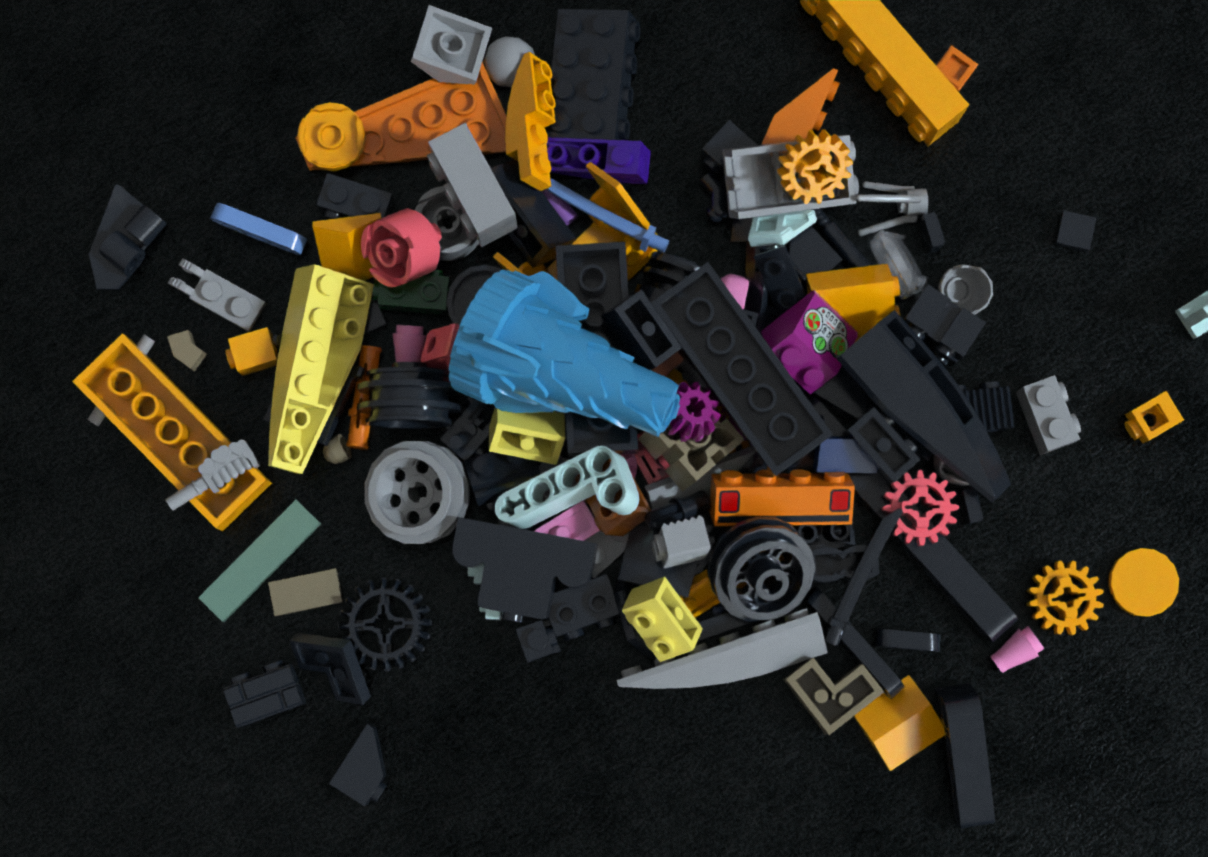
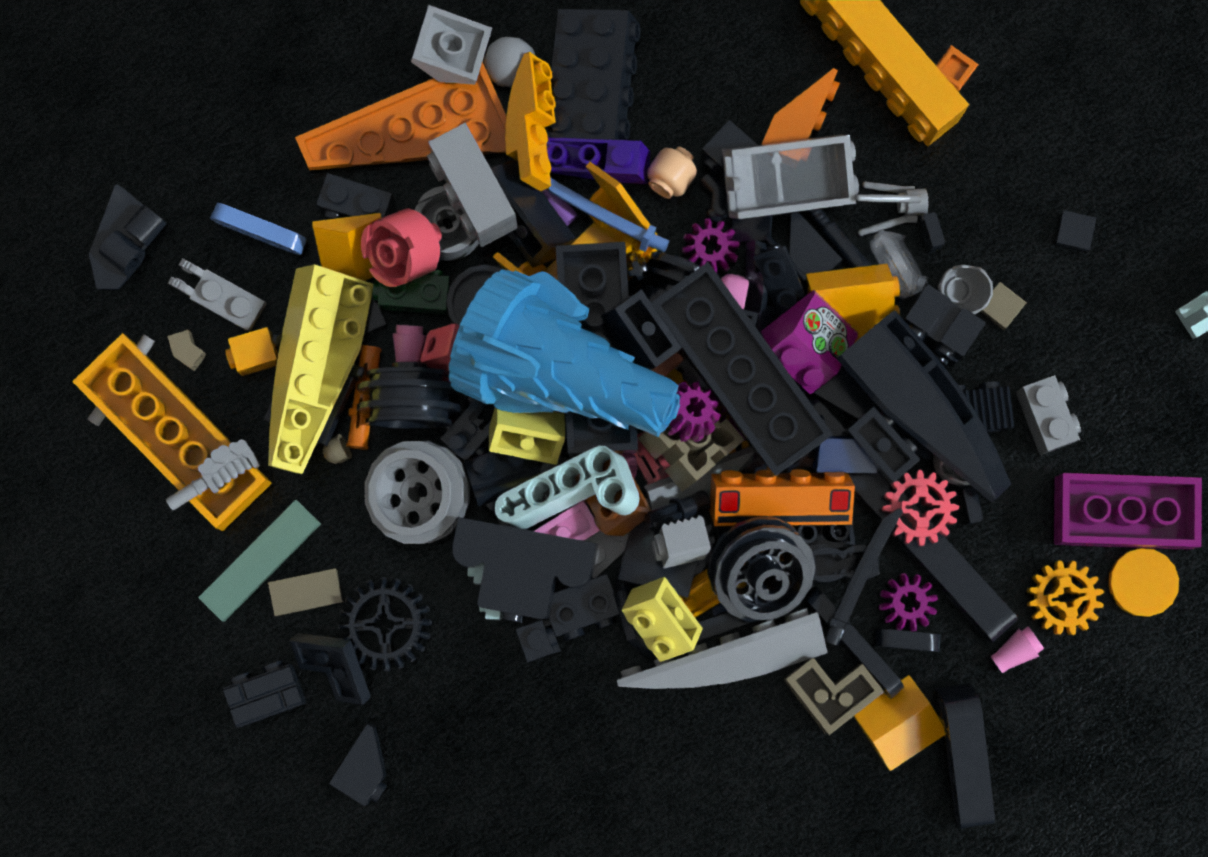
(331, 136): light orange tile -> none
(636, 266): none -> black axle
(671, 172): none -> light nougat head
(714, 235): none -> magenta gear
(779, 227): light aqua tile -> none
(814, 164): light orange gear -> none
(918, 597): none -> magenta gear
(1003, 306): none -> dark tan tile
(1127, 511): none -> magenta brick
(1164, 416): light orange brick -> none

